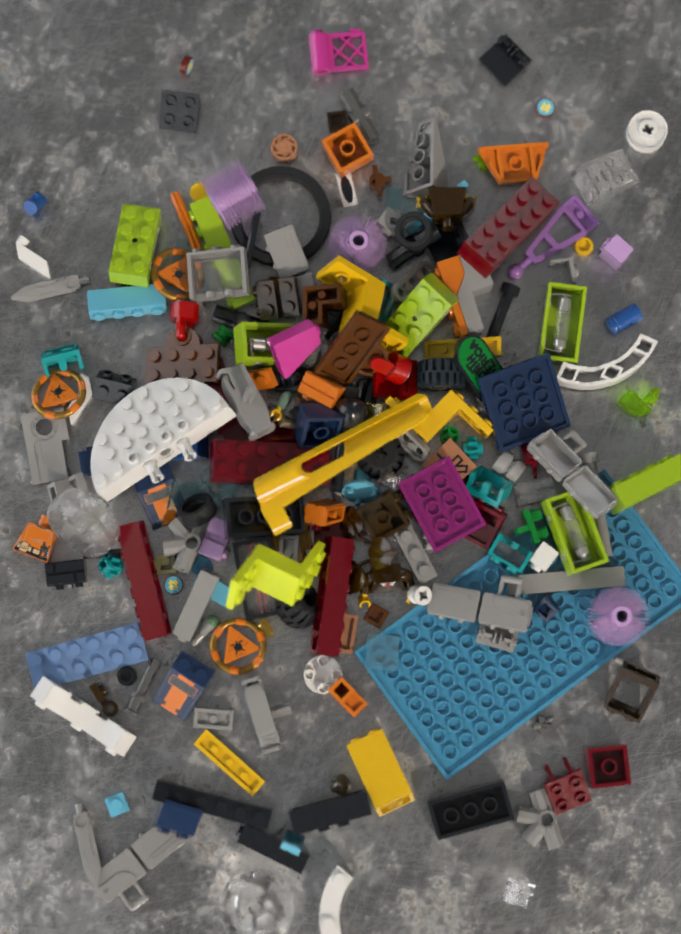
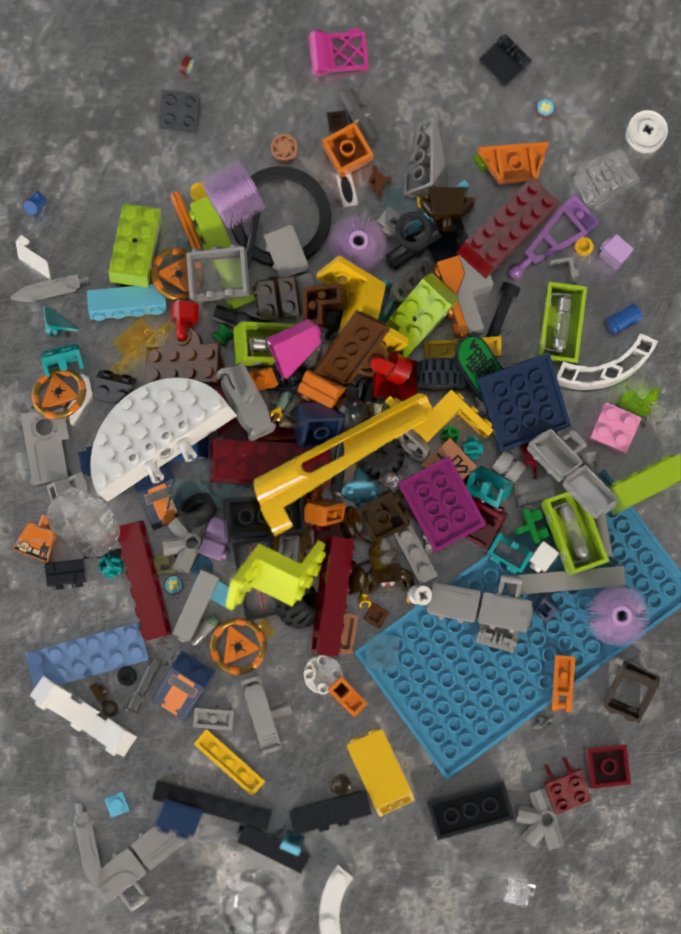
(55, 322): none -> teal piece
(134, 339): none -> clear yellow bracket
(313, 495): none -> orange piece
(563, 682): none -> orange plate
(614, 428): none -> bright pink brick

